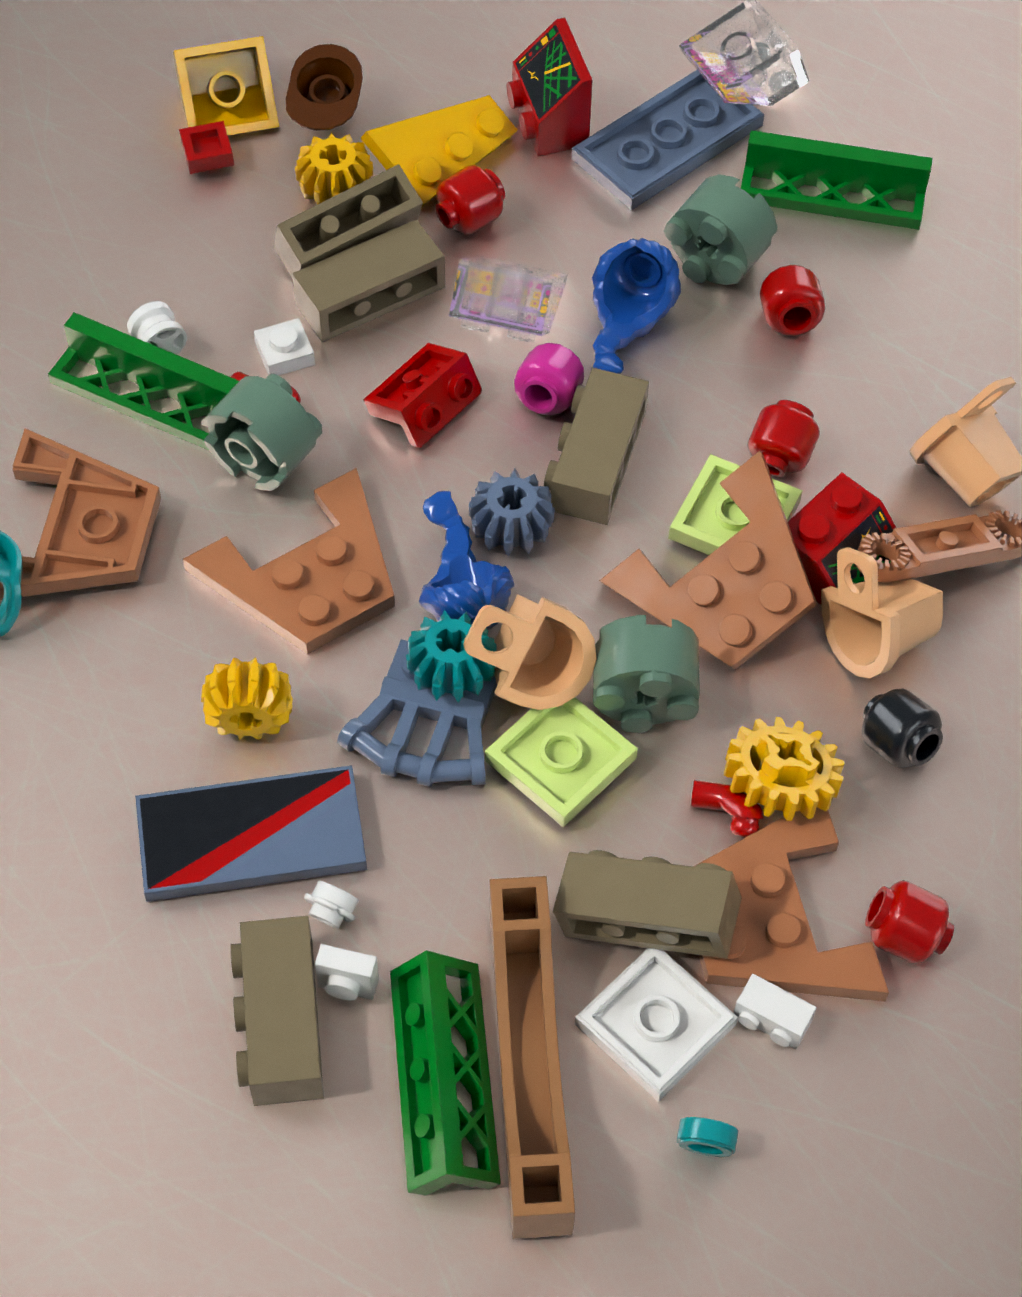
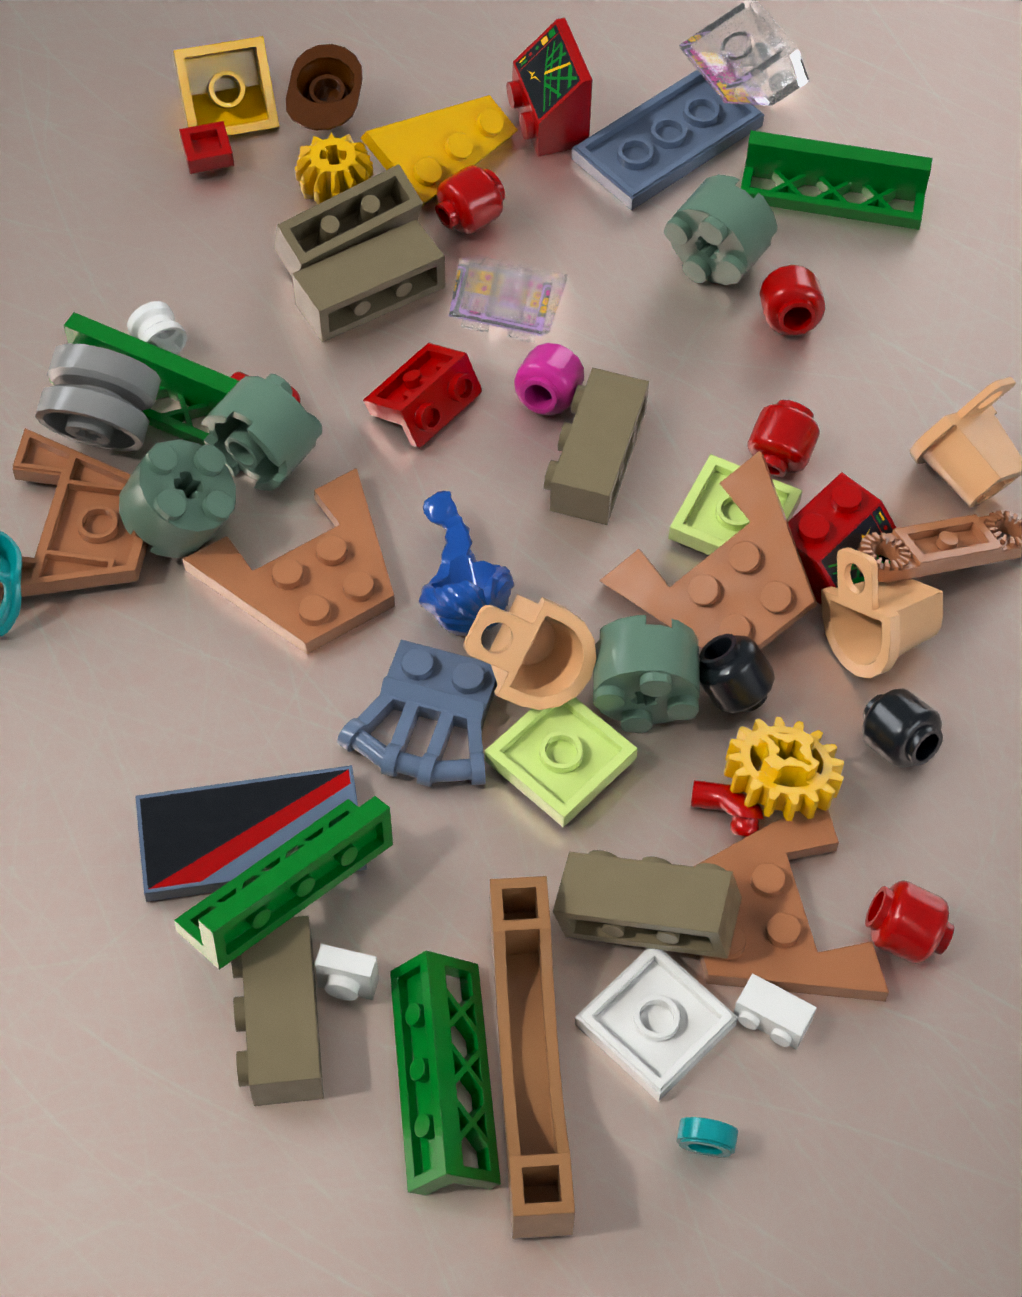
(98, 397): none -> light grey wheel
(178, 497): none -> sand green brick
(246, 698): yellow gear -> none
(284, 347): white plate -> none
(286, 880): none -> green fence
(331, 904): white plate -> none
(441, 661): teal gear -> none
(511, 512): sand blue gear -> none
(631, 292): blue hair -> none
(735, 673): none -> black head

